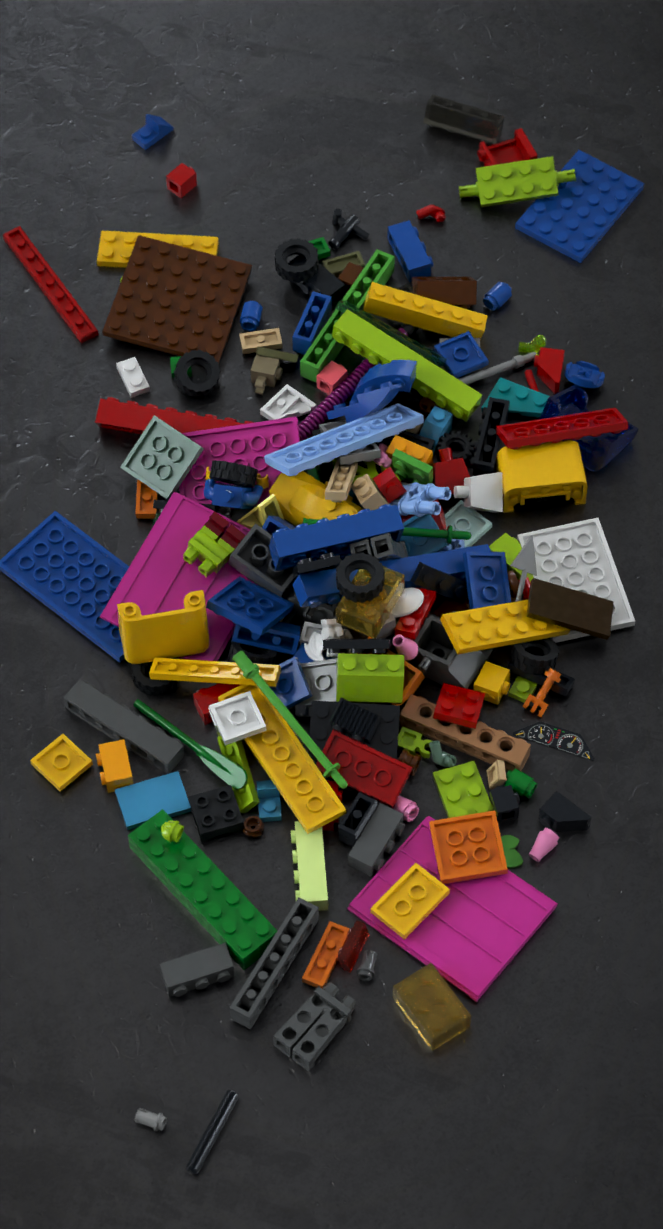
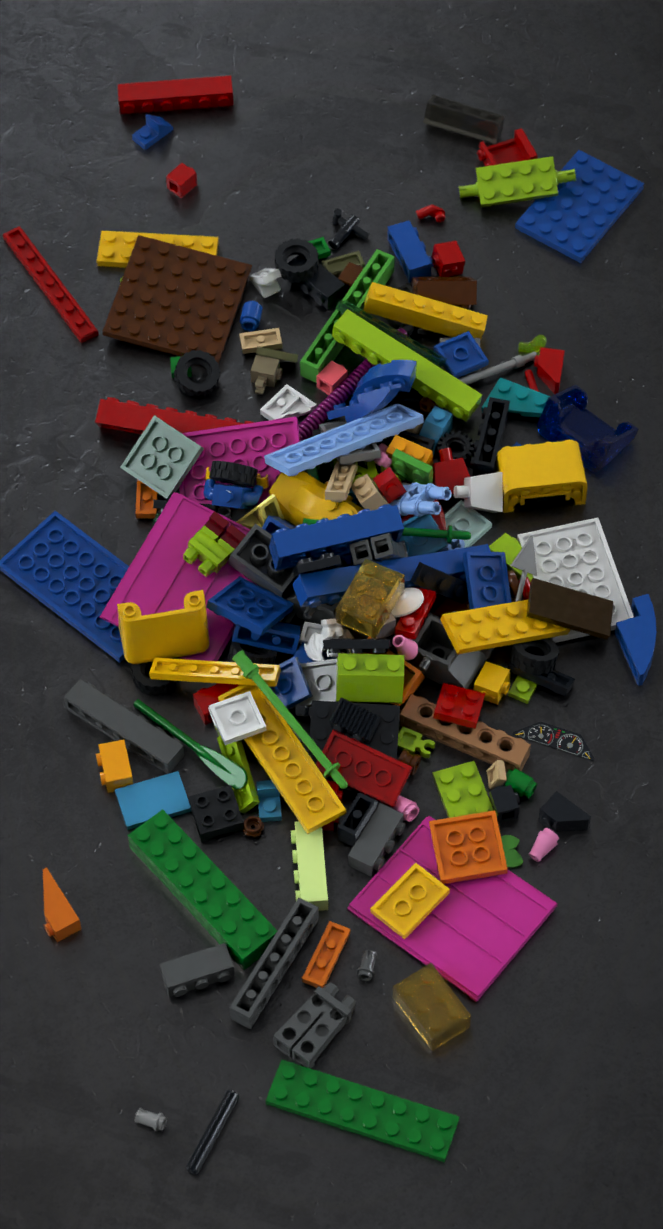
(59, 915): none -> orange slope
(61, 762): yellow plate -> none
(133, 377): white plate -> none
(172, 831): lime plate -> none
(175, 94): none -> red brick
(266, 281): none -> white slope
(312, 321): blue brick -> none
(353, 946): clear red plate -> none
(356, 562): black tyre -> none
(362, 1110): none -> green plate
(440, 757): sand green arm -> none
(448, 259): none -> red head
(497, 296): blue brick -> none
(552, 676): orange hinge -> none
(561, 428): red plate -> none
(584, 374): blue tile -> none
(638, 637): none -> blue slope

